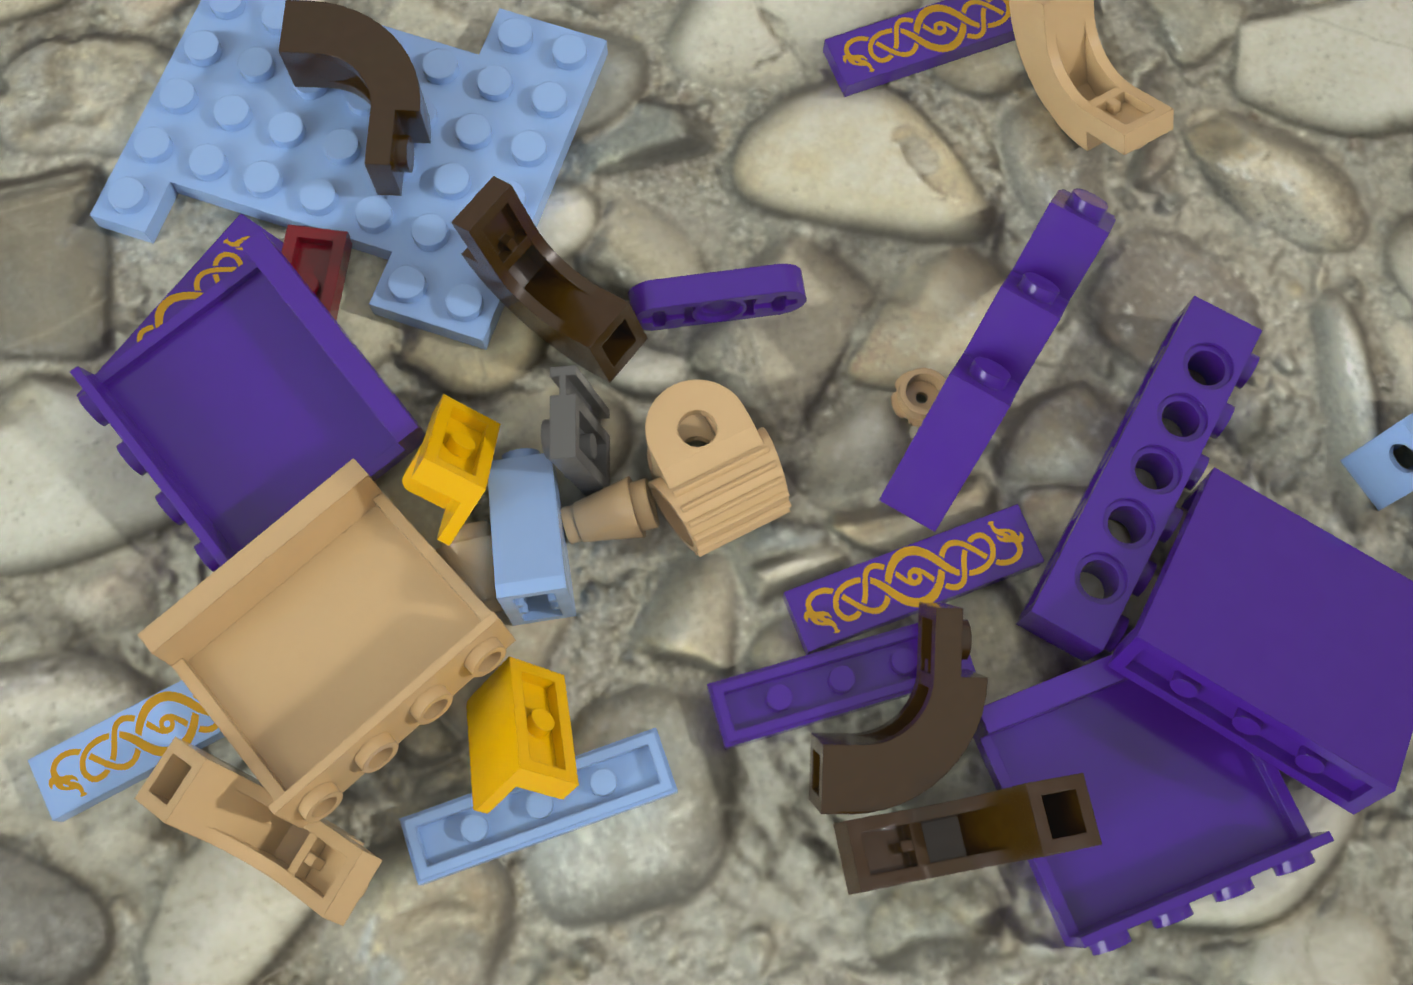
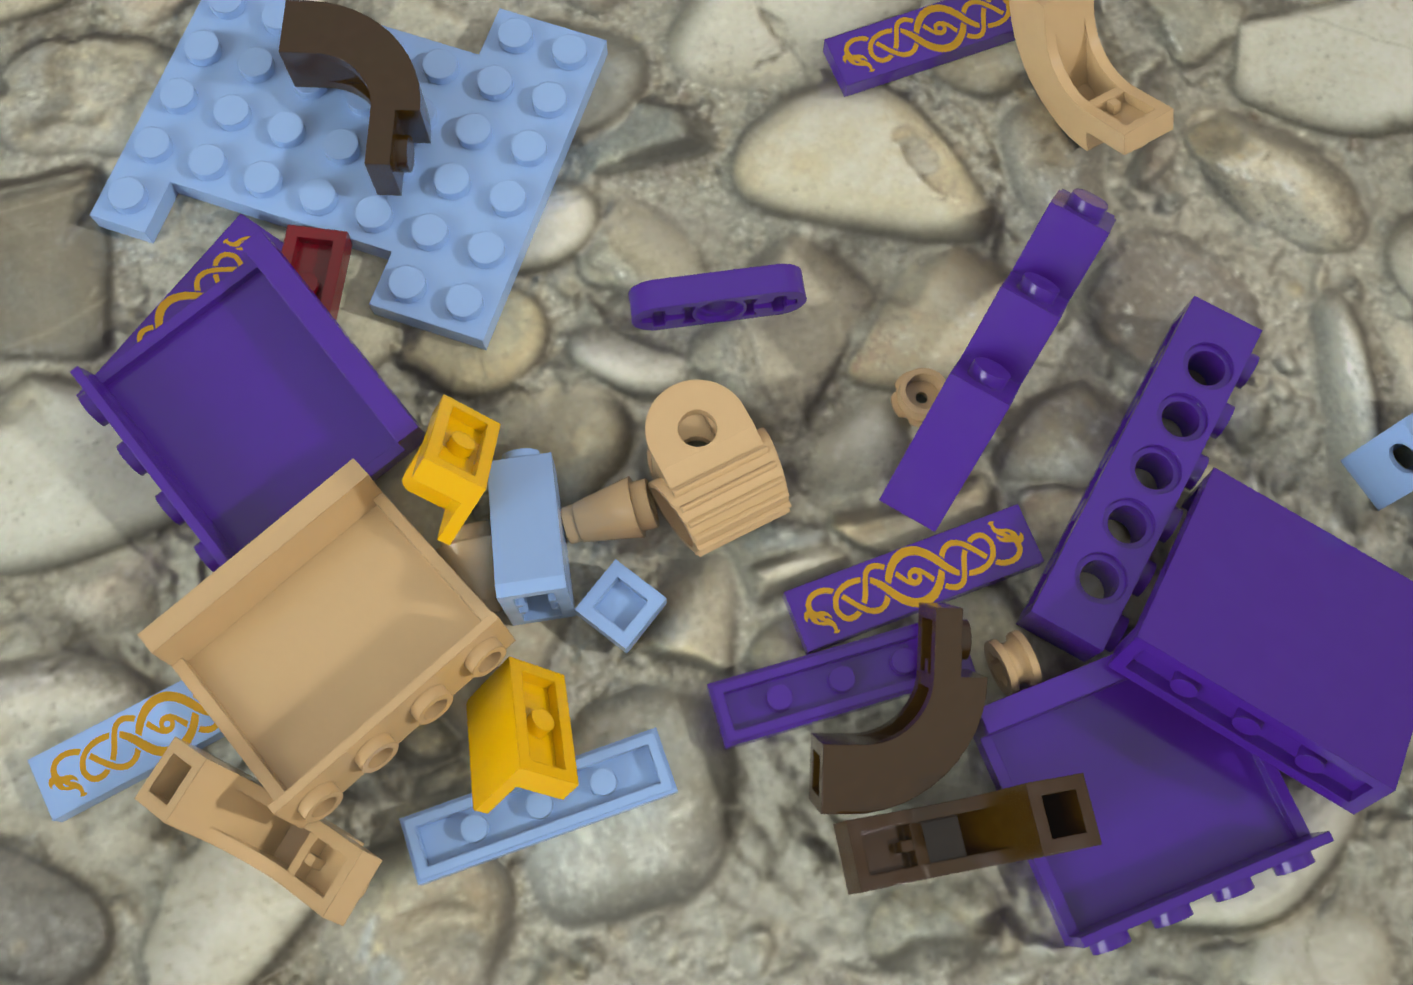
(541, 288): dark brown arch -> none
(574, 432): dark grey plate -> none
(621, 606): none -> light blue plate
(1012, 662): none -> tan bush

